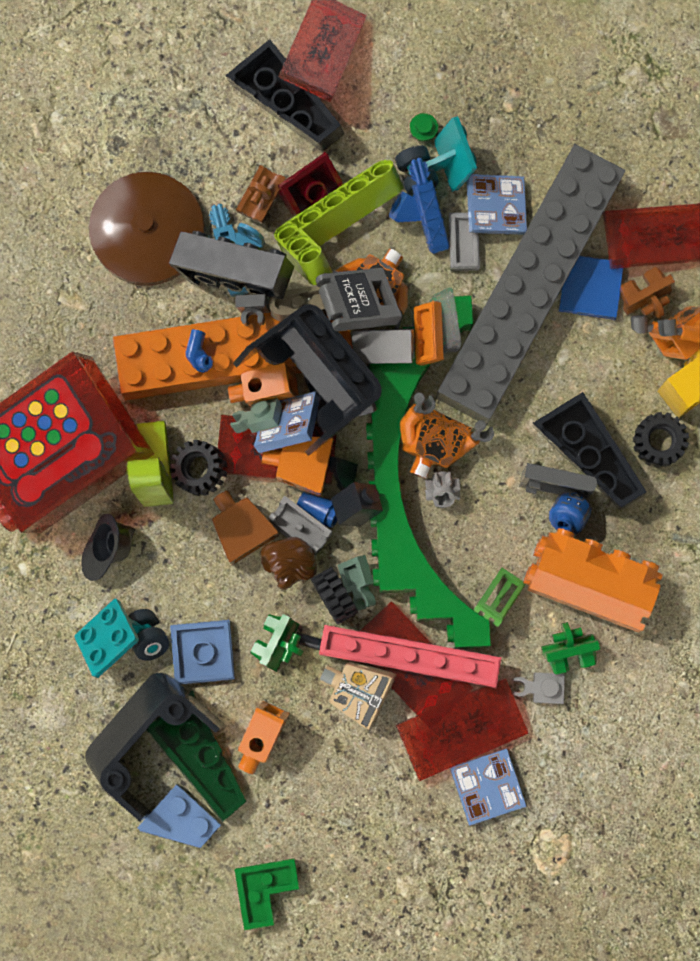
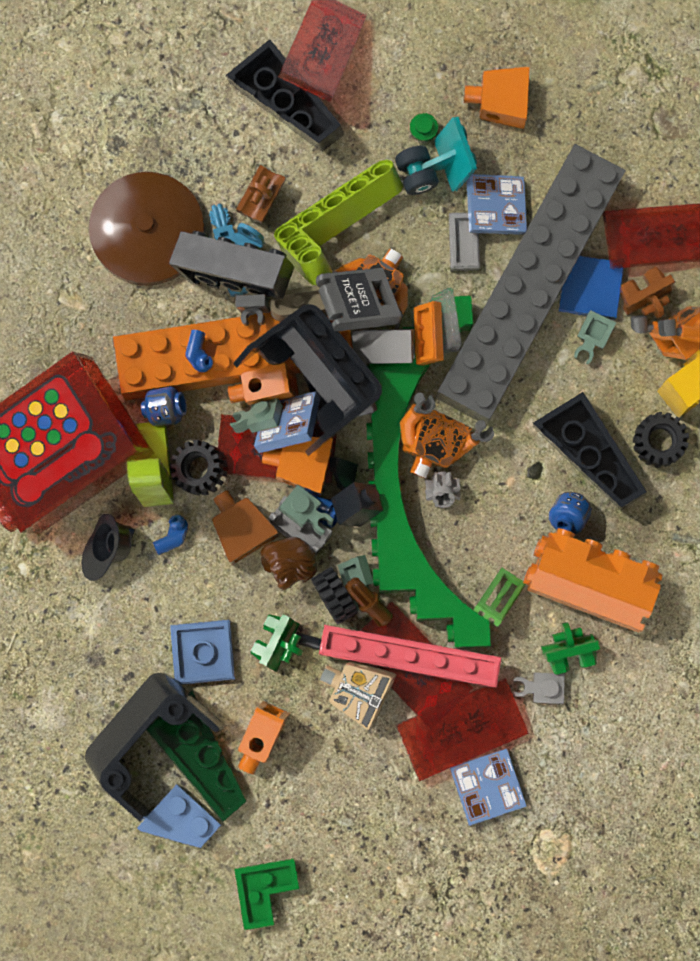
(115, 633): teal plate -> none
(164, 406): none -> blue head
(175, 536): none -> blue arm
(302, 508): none -> sand green plate
(309, 184): dark red slope -> none
(369, 602): none -> reddish brown axle
(422, 207): blue piece -> none
(502, 96): none -> orange torso
(555, 481): dark grey container -> none
(595, 332): none -> sand green plate

